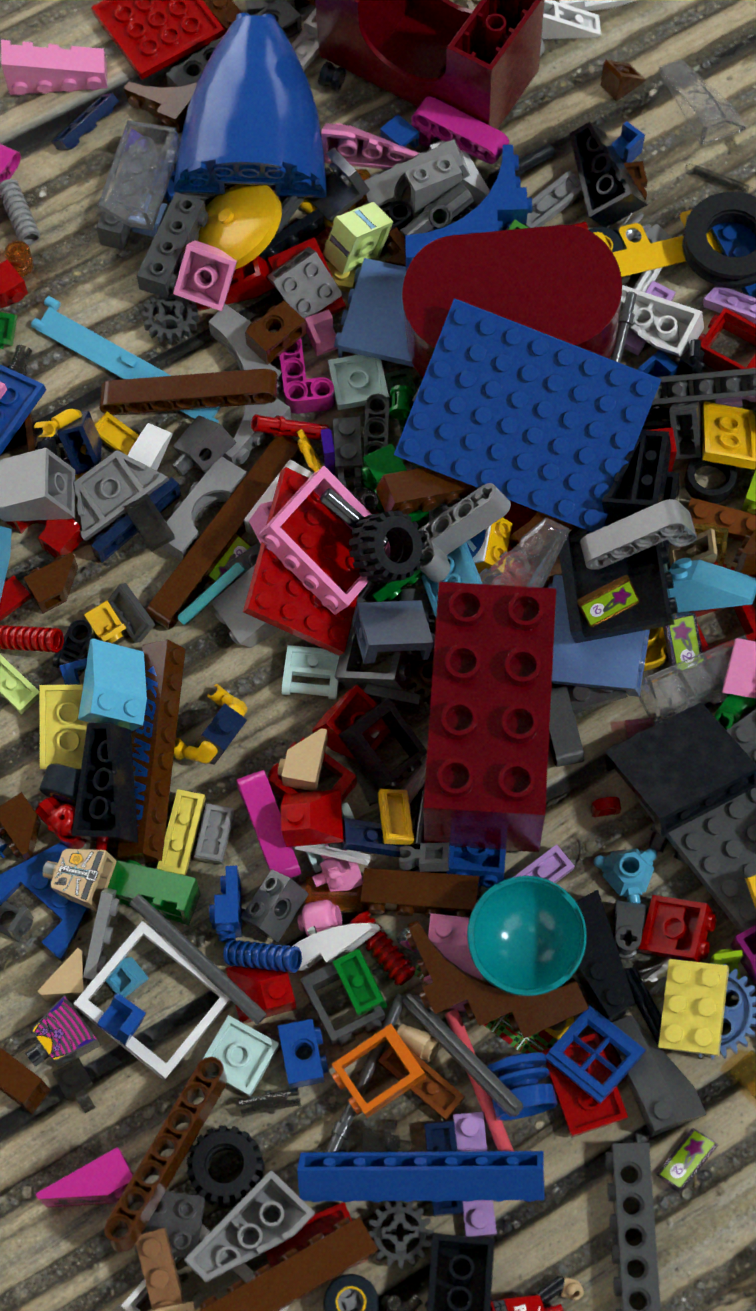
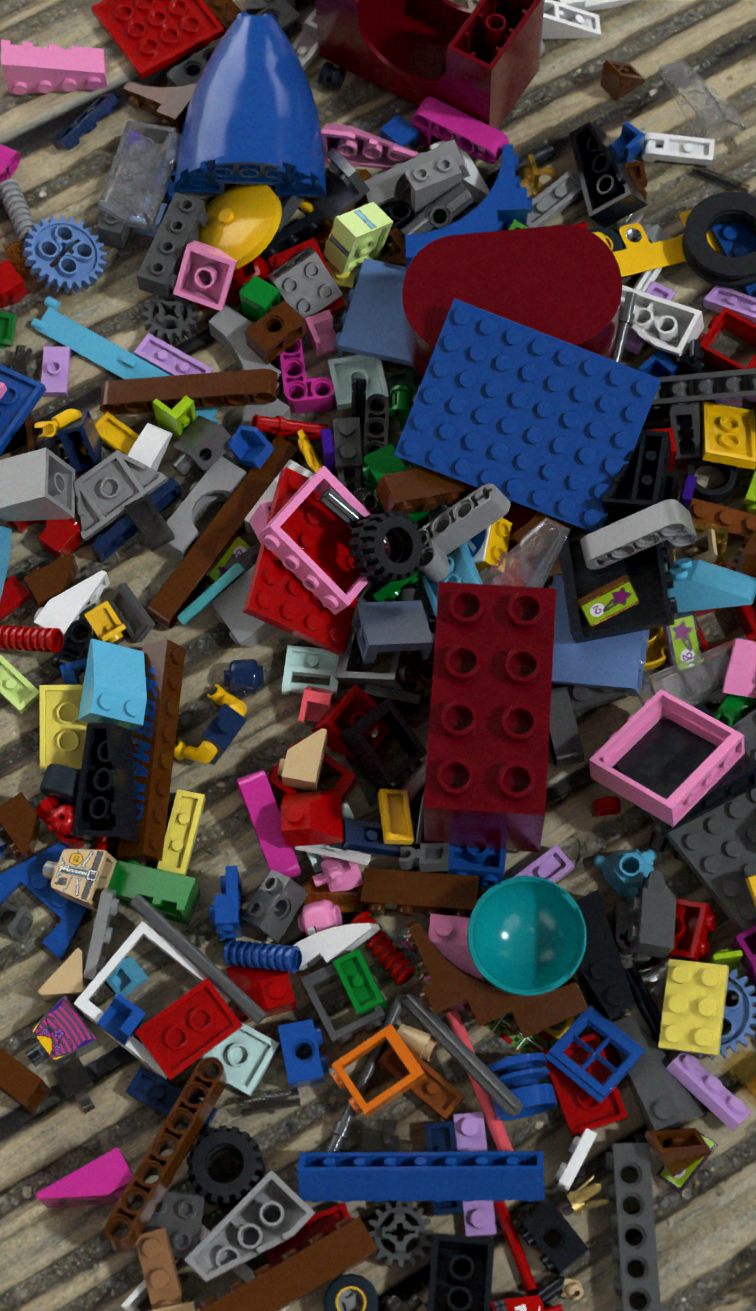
(47, 239): none -> medium blue gear
(56, 371): none -> lavender plate
(72, 603): none -> white slope
(160, 1095): none -> dark blue plate
(169, 358): none -> lavender plate
(177, 419): none -> lime panel
(188, 1029): none -> red plate
(214, 834): light grey plate -> none
(244, 677): none -> dark blue head
(250, 446): none -> blue panel
(257, 298): none -> green brick
(315, 703): none -> coral panel
(358, 400): none -> black axle
(515, 1246): none -> red bar
(532, 175): none -> clear yellow bracket
(550, 1219): none -> black brick
(577, 1198): none -> pearl gold piece
(579, 1149): none -> white plate
(653, 918): none -> dark grey hinge
(677, 1147): none -> reddish brown slope
(678, 149): none -> white plate
(681, 801): none -> bright pink window
(687, 491): none -> dark purple tile
(708, 1090): none -> lavender plate

